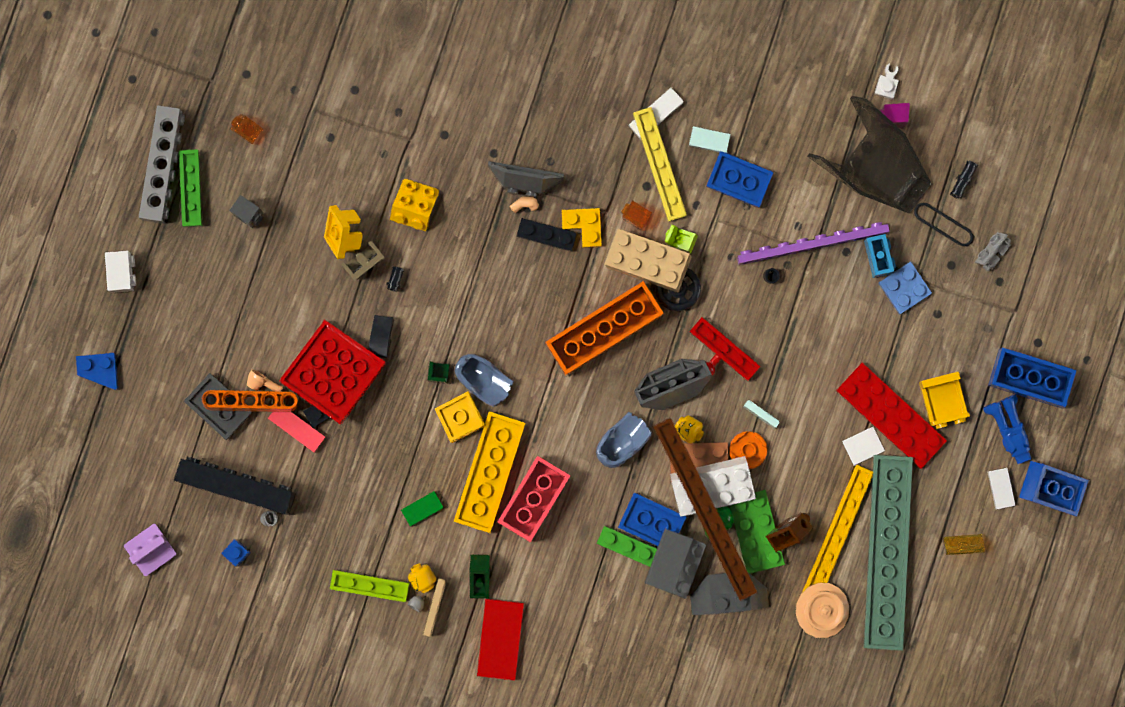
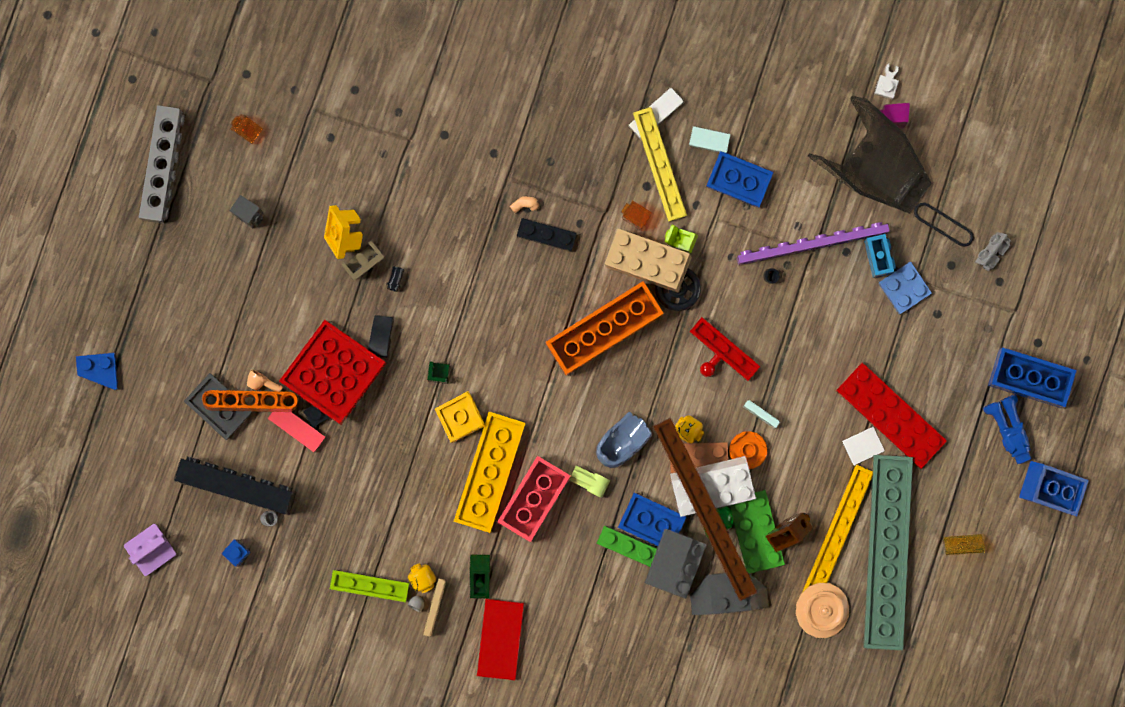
(119, 271): white brick -> none
(190, 188): bright green plate -> none
(414, 204): yellow bracket -> none
(422, 508): green tile -> none
(483, 379): sand blue hair -> none
(524, 179): dark grey wedge -> none
(588, 221): yellow plate -> none
(592, 482): none -> yellowish green piece
(672, 384): dark grey wedge -> none
(944, 400): yellow panel -> none
(963, 179): black pin -> none
(1001, 488): white tile -> none

